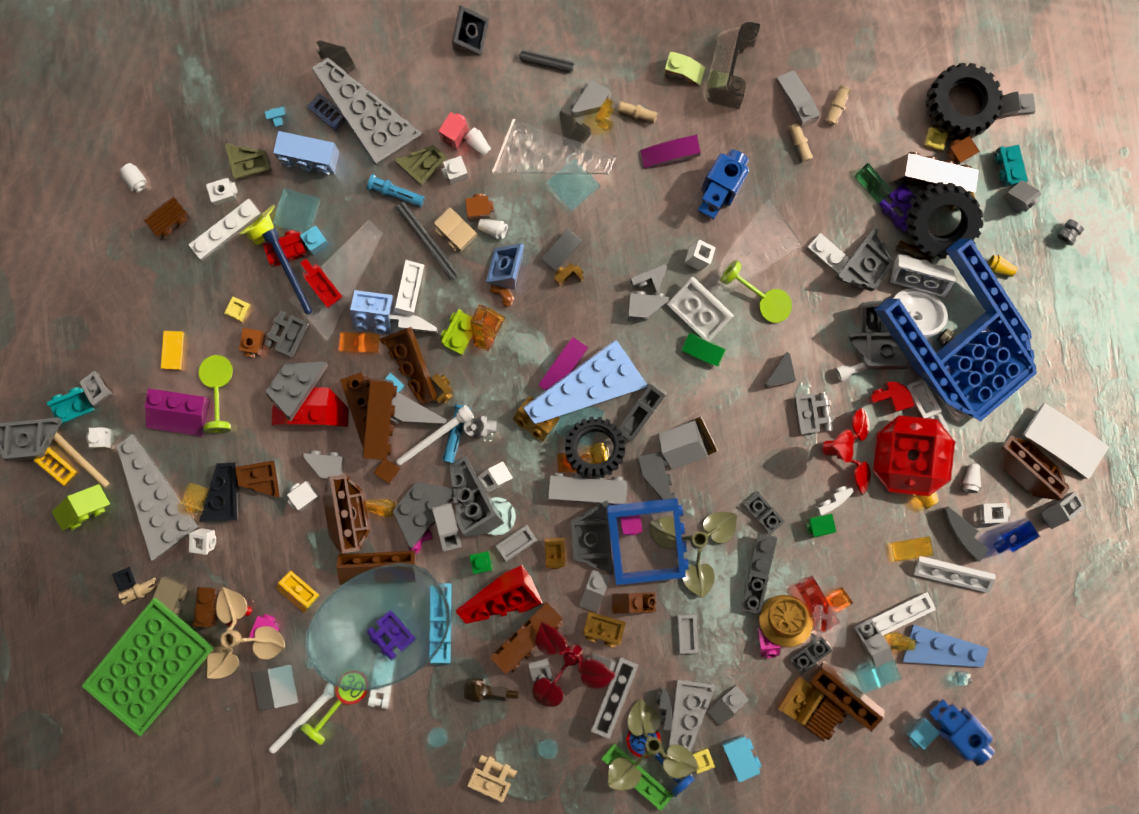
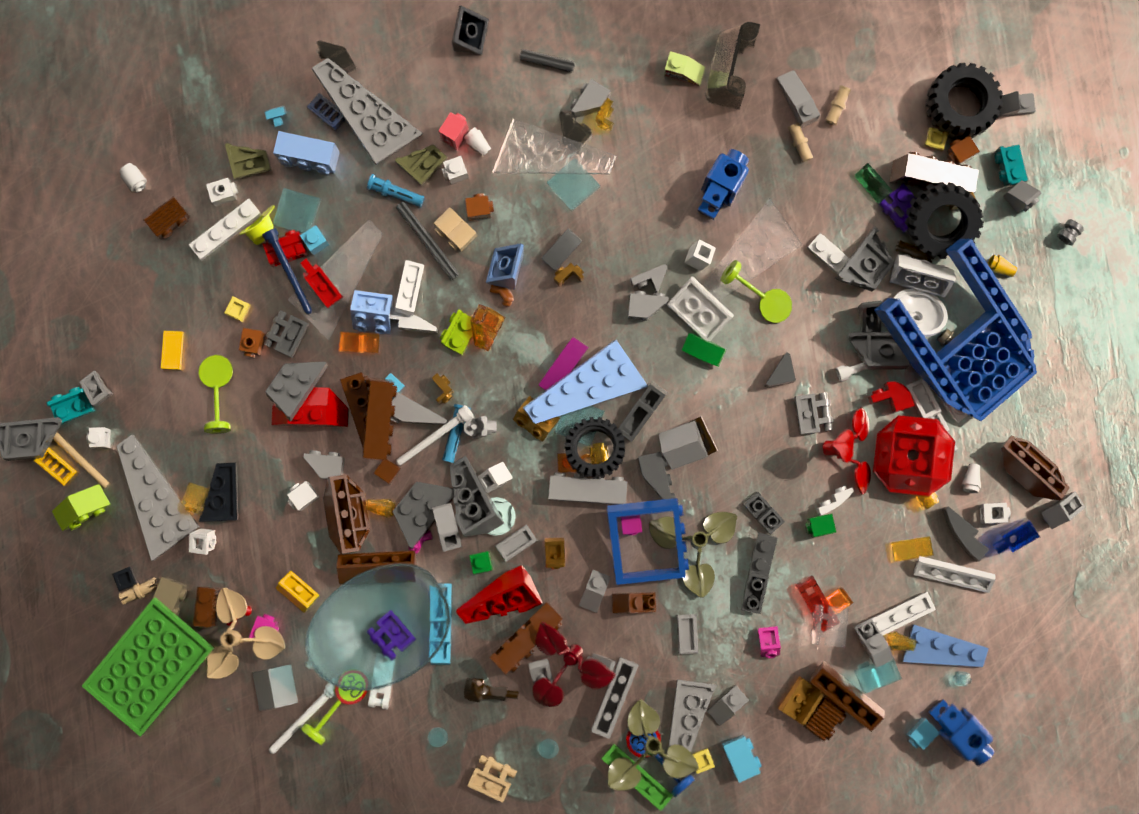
(176, 412): magenta slope -> none
(259, 477): reddish brown wing -> none
(407, 354): reddish brown wing -> none
(493, 228): white cone -> none
(592, 538): dark grey wing -> none
(604, 628): pearl gold bracket -> none
(637, 112): tan pin -> none
(664, 703): dark grey slope -> none
(670, 152): magenta slope -> none
(786, 621): pearl gold wheel -> none
(810, 655): dark grey slope -> none
(1065, 441): white slope -> none

